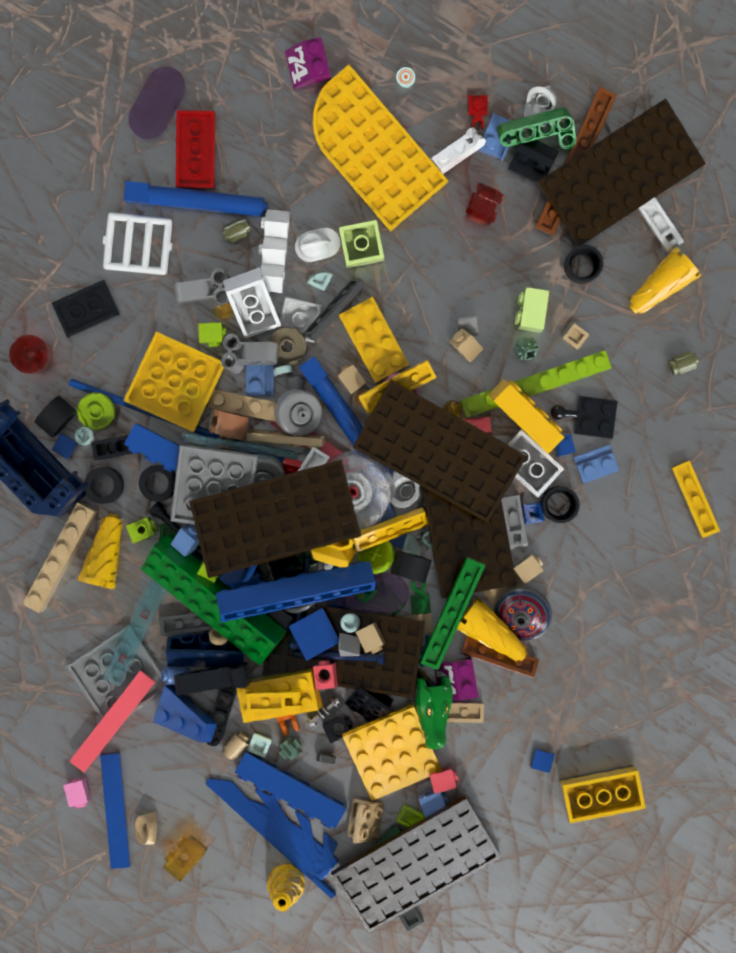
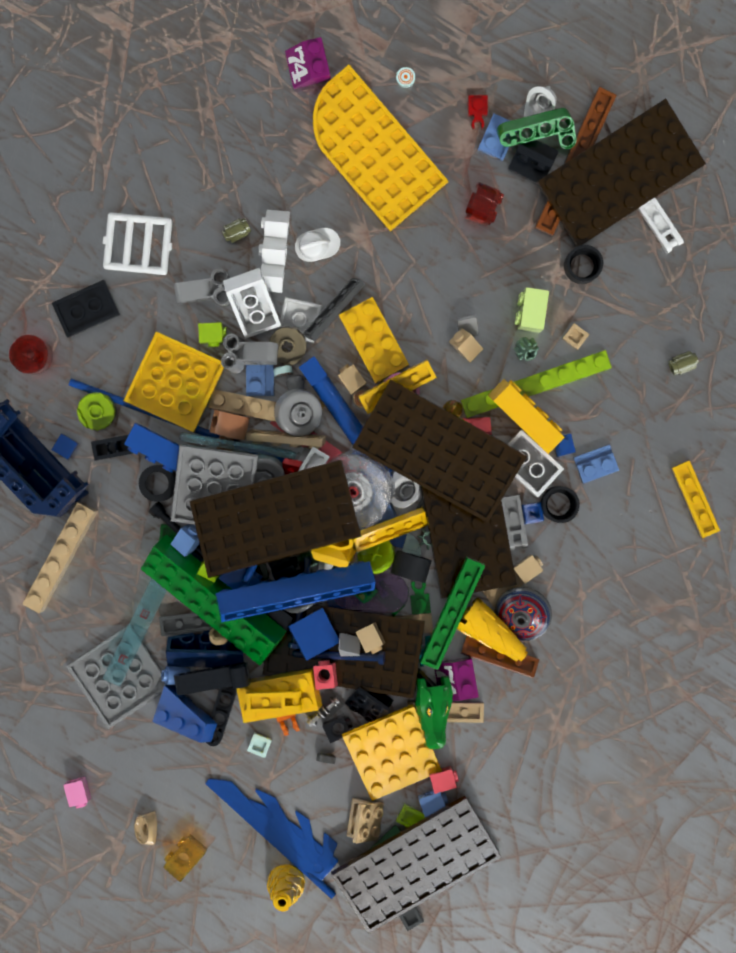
(55, 416): black piece -> none
(84, 435): light aqua tile -> none
(103, 557): yellow cone -> none
(112, 721): coral tile -> none
(115, 810): blue tile -> none
(117, 480): black piece -> none
(142, 529): lime brick -> none
(147, 194): blue brick -> none
(157, 103): clear purple tile -> none
(195, 149): red plate -> none
(223, 311): clear yellow plate -> none
(235, 745): tan brick -> none
(290, 748): sand green gear -> none
(291, 789): blue brick -> none
(320, 280): light aqua tile -> none
(350, 622): light aqua tile -> none
(361, 244): yellowish green brick -> none
(459, 150): white plate -> none
(542, 760): blue tile -> none
(593, 416): black plate -> none
(602, 794): yellow brick -> none
(669, 277): yellow cone -> none

